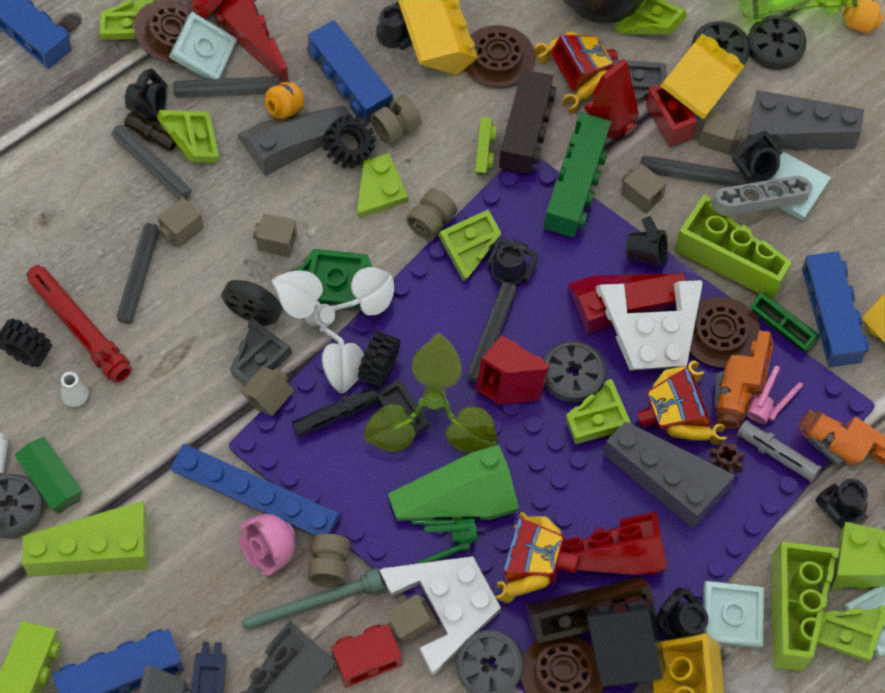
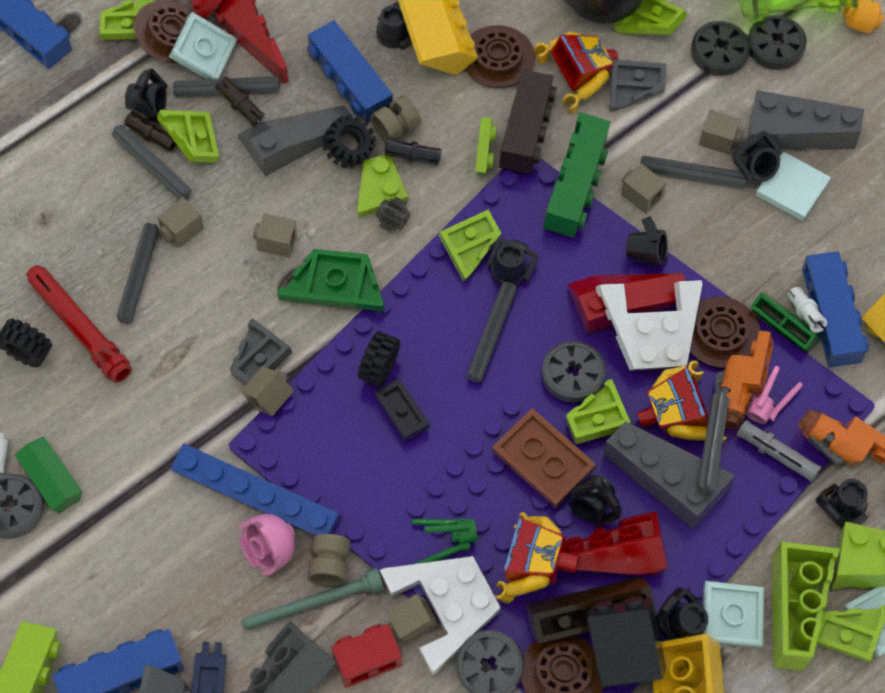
(73, 390): white cone -> none
(91, 544): lime wedge -> none
(240, 101): none -> dark brown pin
(251, 301): pearl dark grey wheel -> none
(284, 100): light orange head -> none
(299, 296): white plant -> none
(345, 407): black pin -> none
(393, 214): none -> clear smoke gear
(412, 151): none -> black pin
(431, 214): dark tan wheel -> none
(435, 367): clear neon green plant -> none
(464, 488): bright green wedge -> none
(511, 373): red slope -> none
(543, 457): none -> dark orange plate
(592, 499): none -> black piece
(615, 101): red wedge -> none
(671, 116): red brick -> none
(702, 75): yellow slope -> none
(713, 443): none -> dark grey axle
(727, 458): reddish brown gear -> none
(731, 250): lime wedge -> none
(732, 200): light grey beam -> none
(807, 309): none -> white pin

